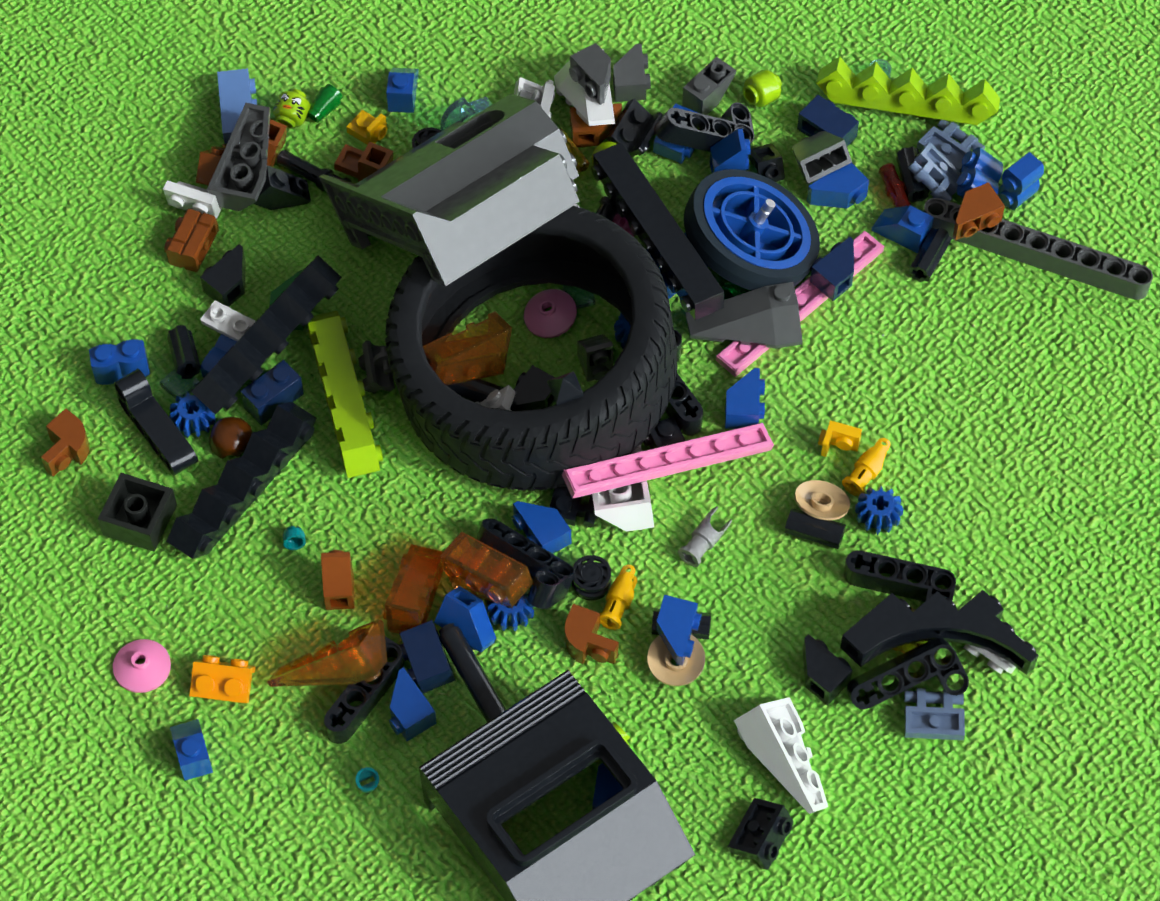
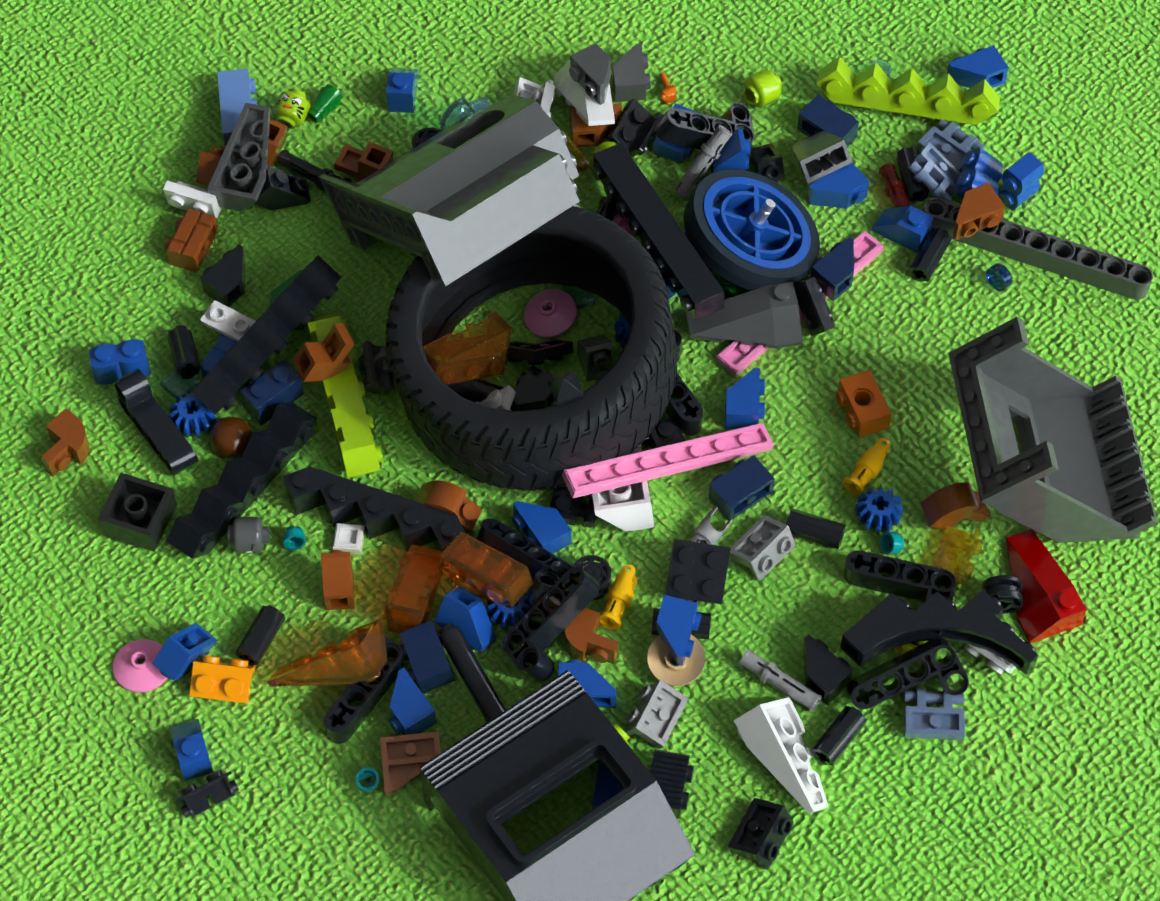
(182, 649): none -> blue slope
(217, 787): none -> black hinge
(248, 535): none -> dark grey head
(260, 635): none -> black axle
(325, 359): none -> dark orange brick
(349, 538): none -> white tile
(367, 127): yellow bracket -> none
(376, 508): none -> black brick
(403, 757): none -> nougat wing
(451, 499): none -> dark orange brick
(538, 352): none -> black plate
(546, 620): none -> black beam
(593, 683): none -> blue slope
(656, 713): none -> light grey bracket
(668, 93): none -> orange hand
(672, 774): none -> black brick
(697, 571): none -> black plate
(708, 87): dark grey slope -> none
(709, 152): none -> light grey pin
(741, 487): none -> dark blue brick
(763, 546): none -> light grey bracket
(771, 674): none -> light grey pin
(814, 306): none -> black bracket
(822, 500): tan dish -> none
(839, 735): none -> black axle
(840, 435): yellow bracket -> none
(863, 389): none -> orange brick
(891, 543): none -> teal hinge
(953, 504): none -> dark orange brick
(957, 552): none -> clear yellow bracket
(979, 66): none -> blue slope
(999, 277): none -> tile
(1006, 590): none -> black wheel
(1048, 594): none -> red wedge
(1078, 442): none -> dark grey panel

